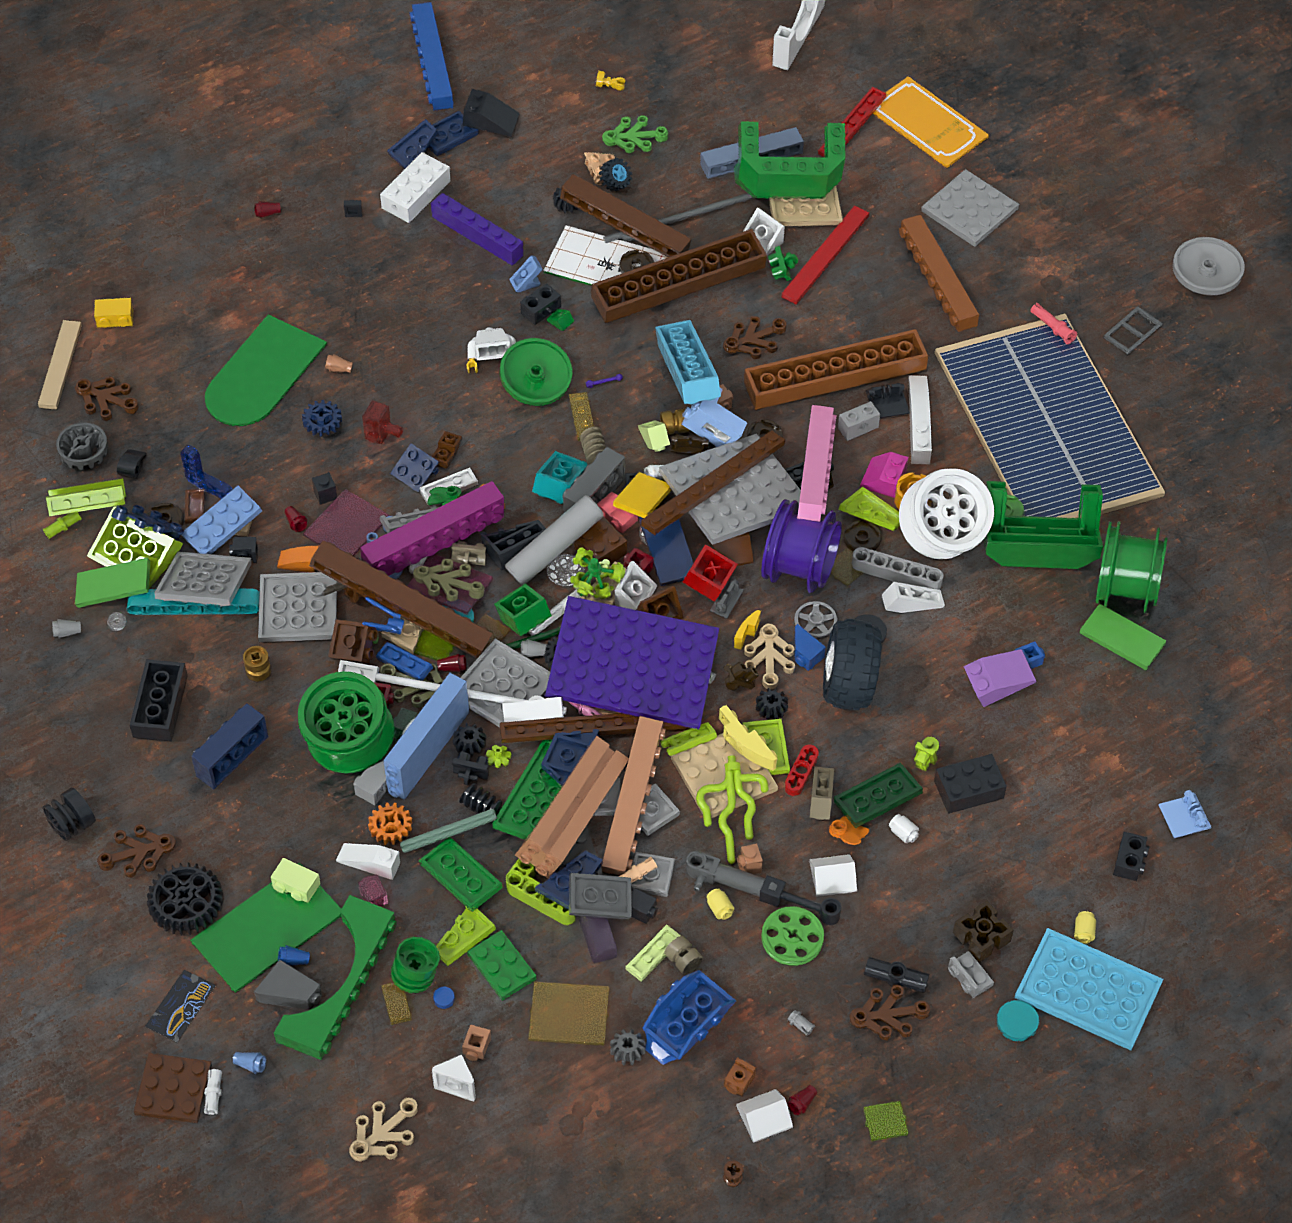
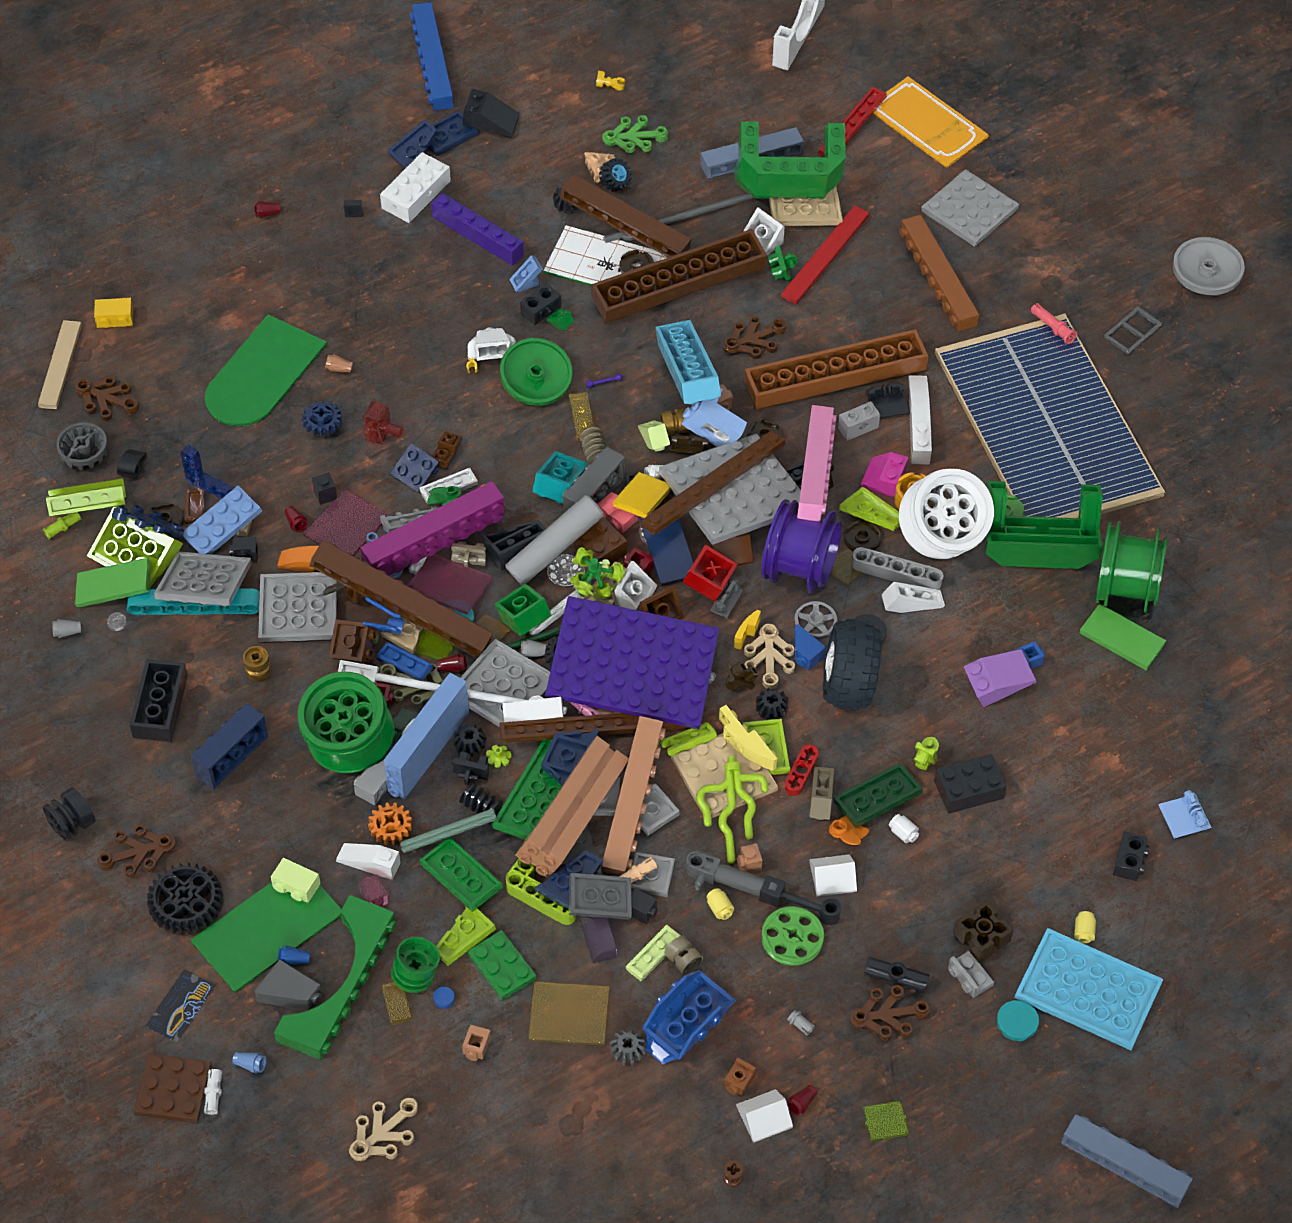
(425, 575): olive plant -> none
(454, 1078): white slope -> none
(1126, 1160): none -> sand blue brick

